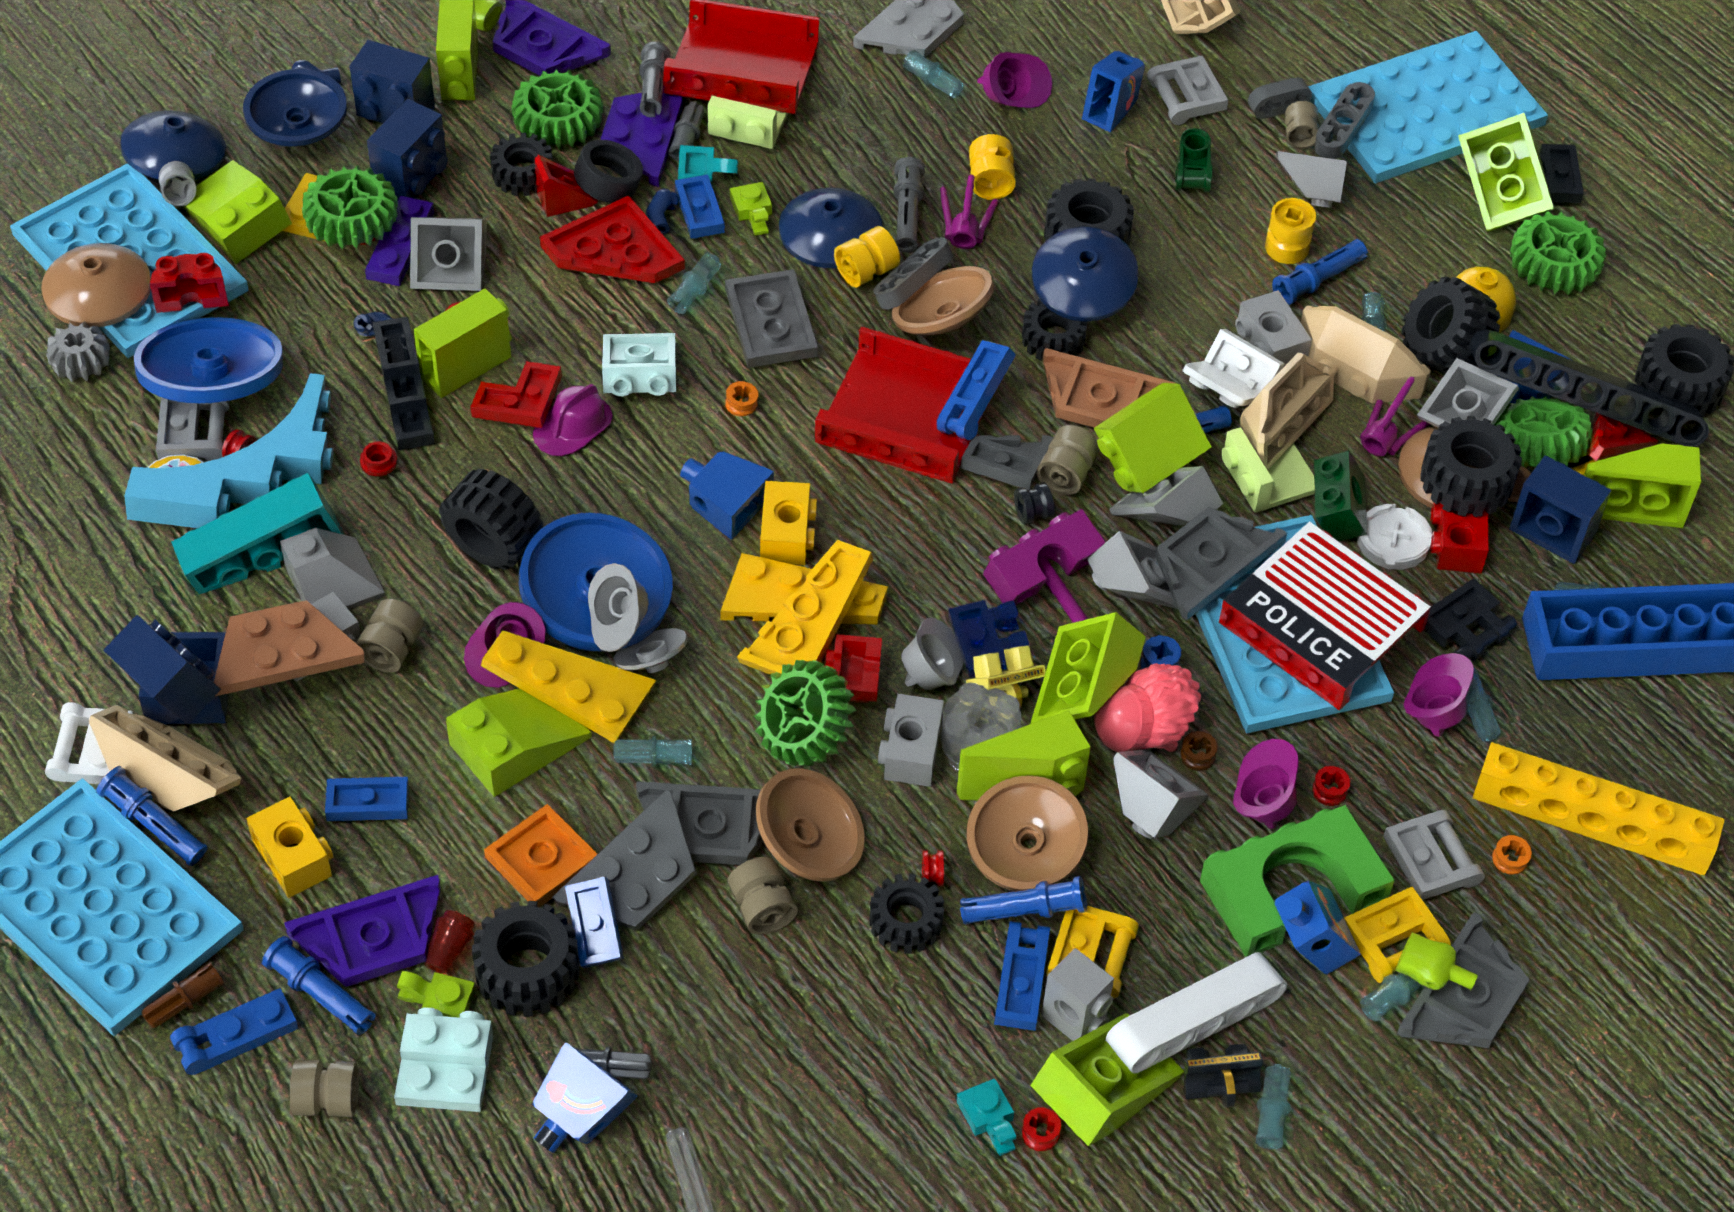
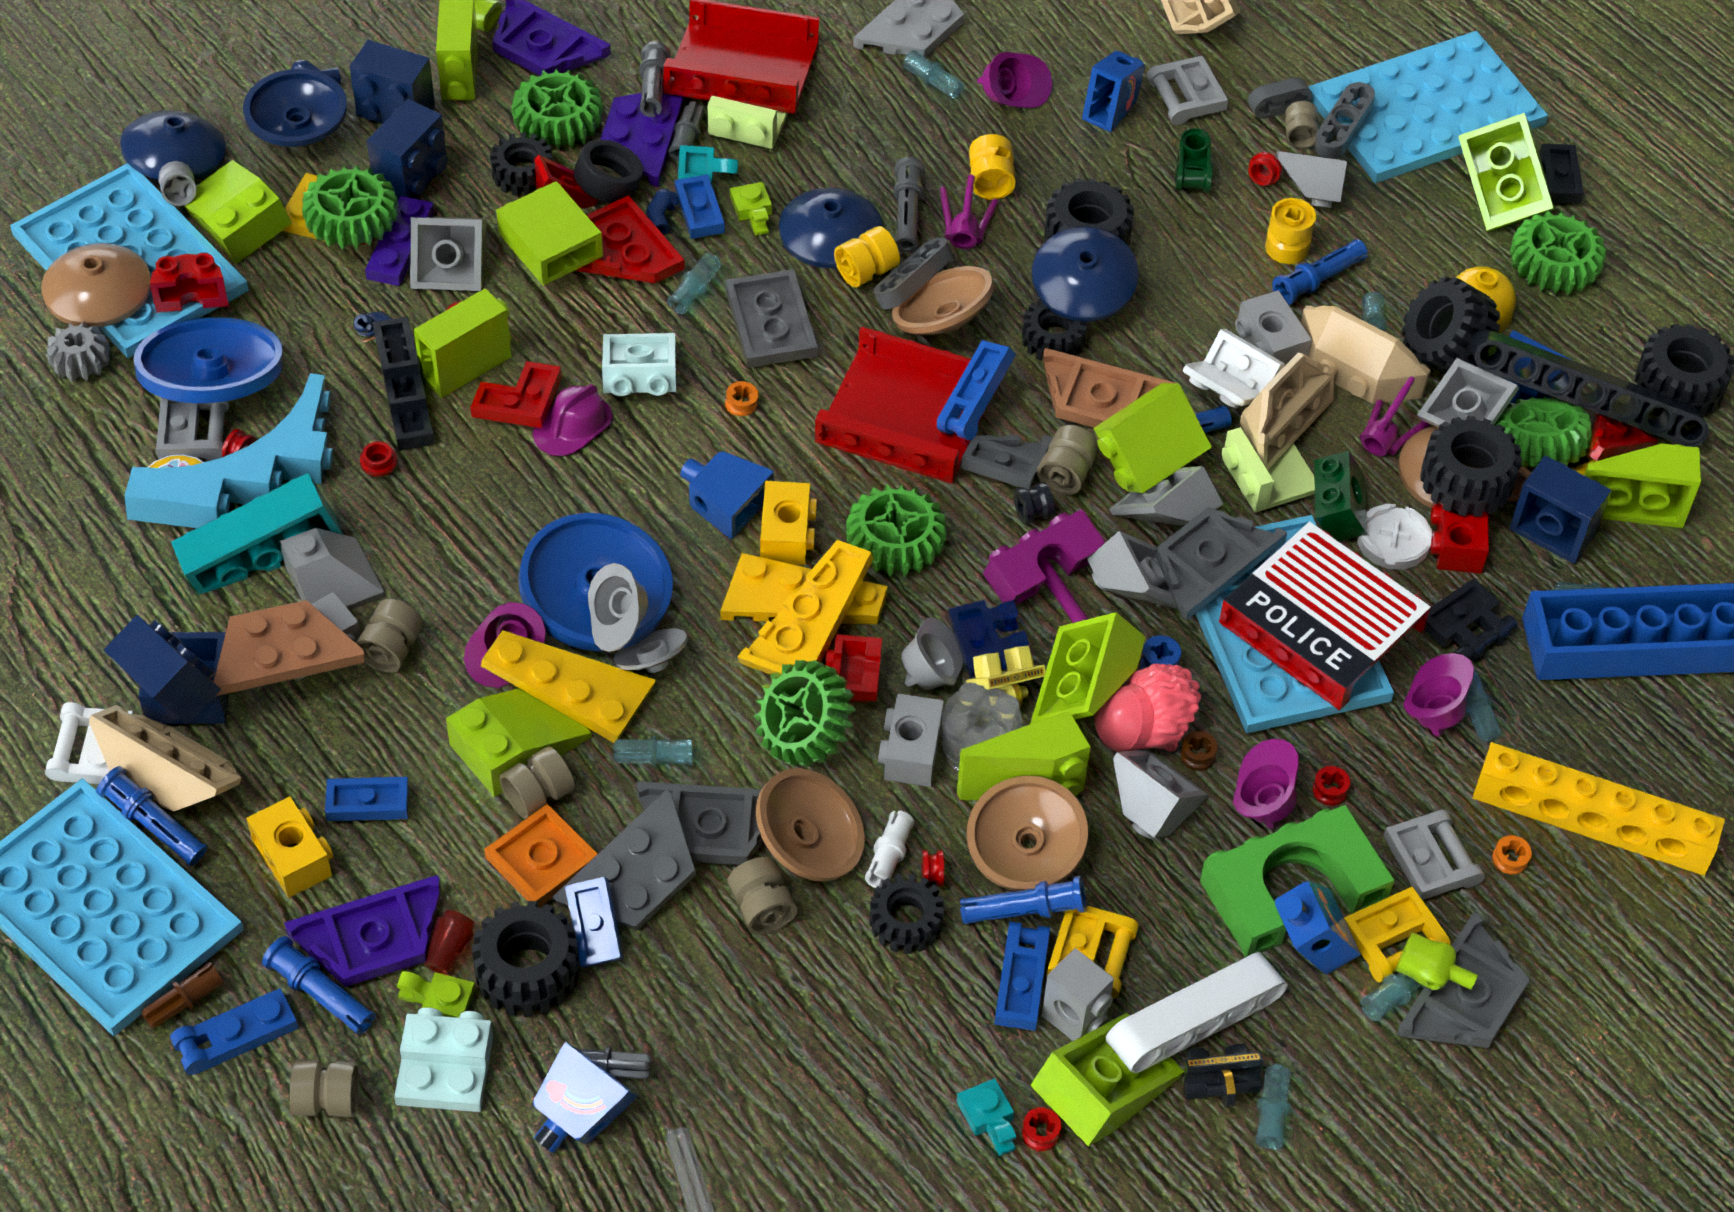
(490, 518): black tyre -> none
(532, 785): none -> dark tan wheel
(549, 233): none -> lime brick
(889, 848): none -> white pin
(897, 529): none -> bright green gear
(1259, 173): none -> red plate

